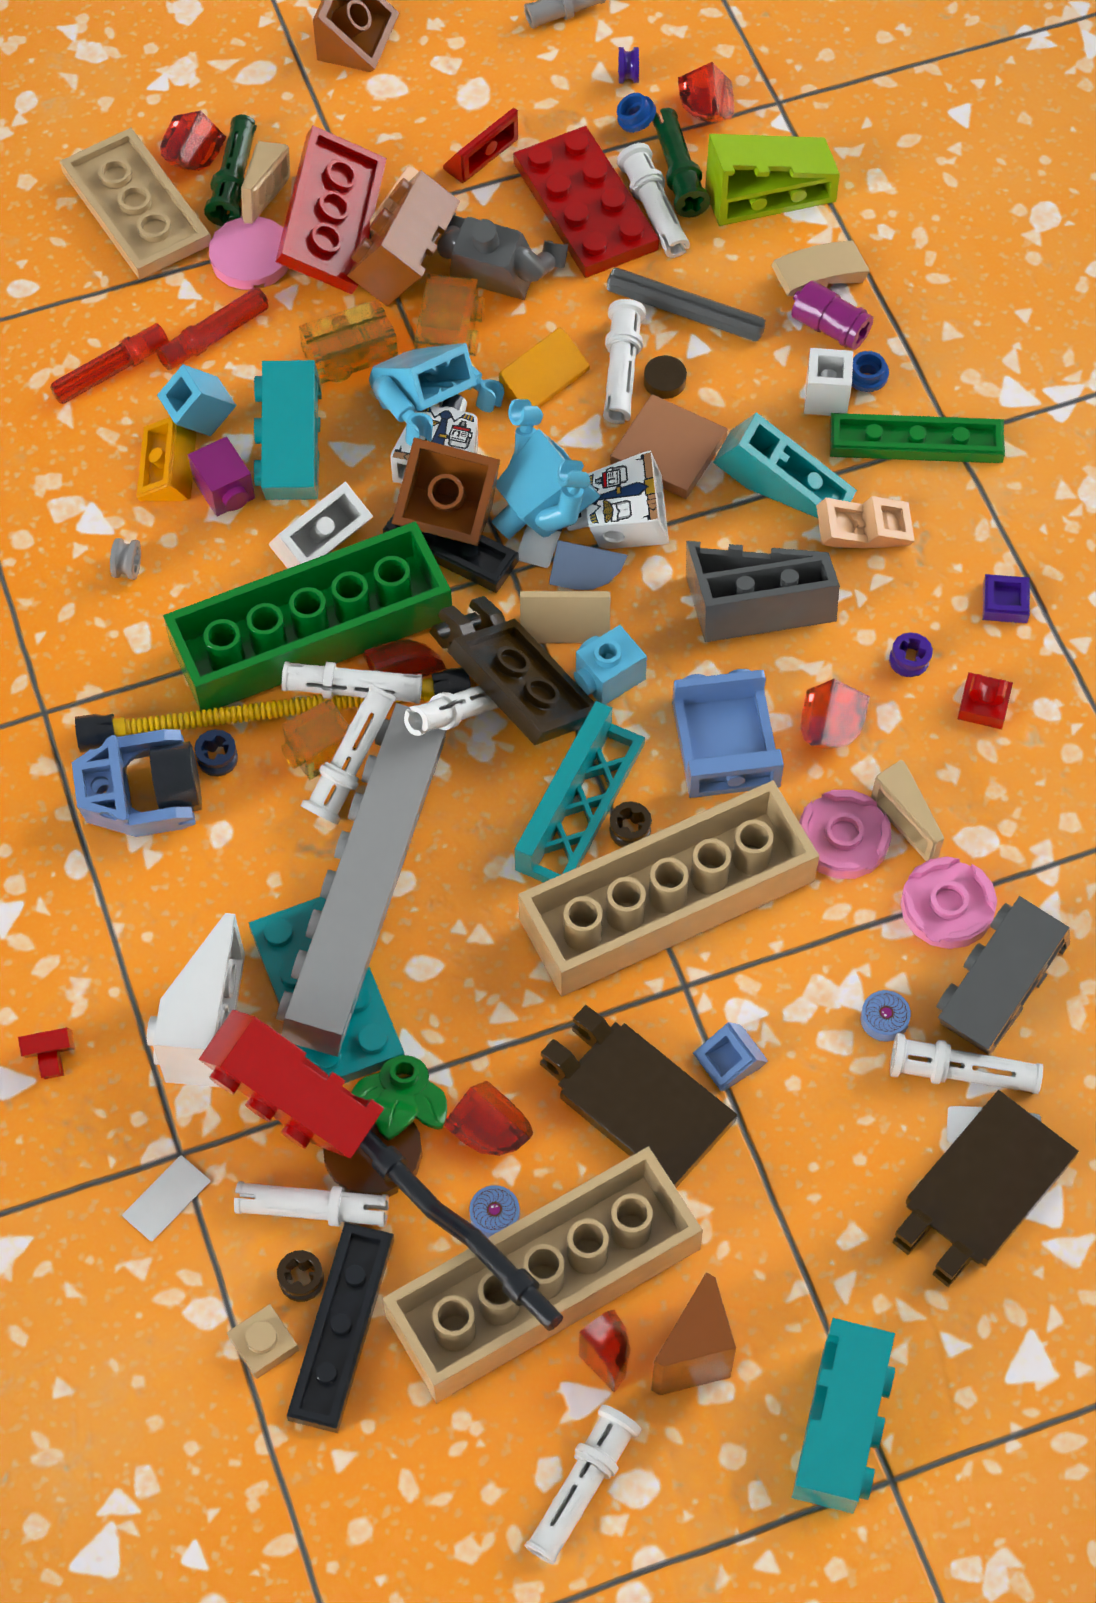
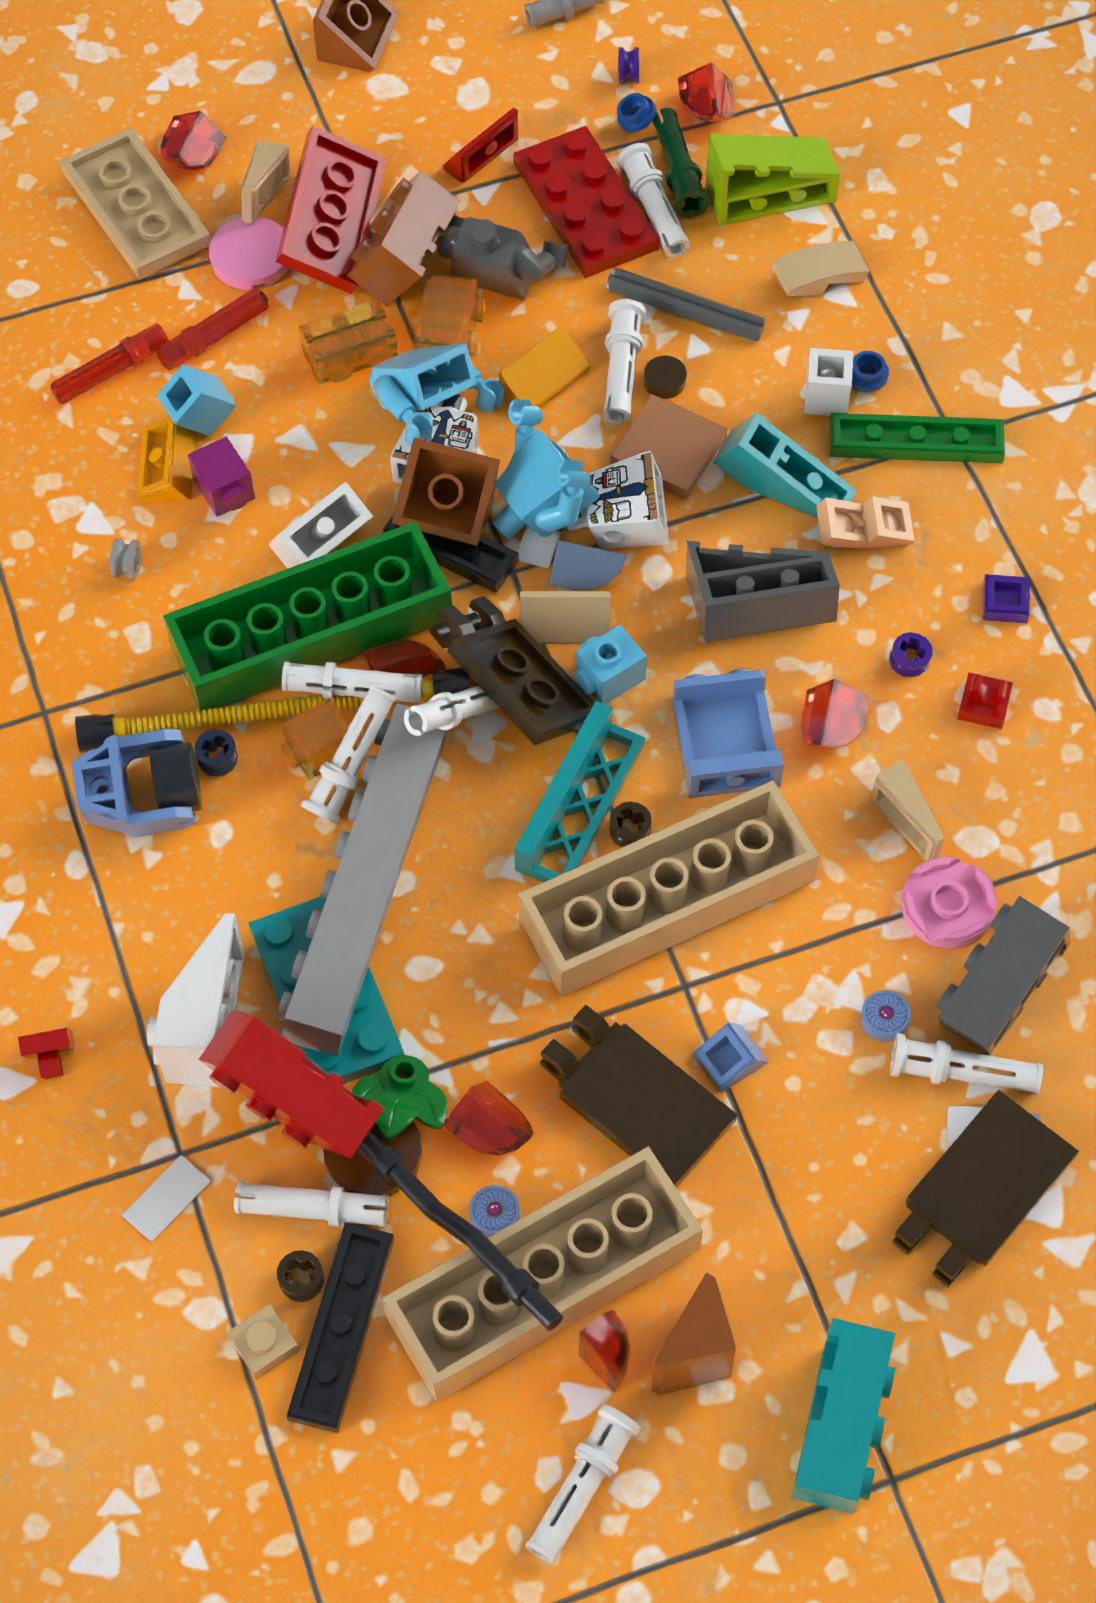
(229, 179): dark green pin -> none
(288, 430): teal wedge -> none
(828, 313): magenta piece -> none
(847, 833): bright pink tile -> none

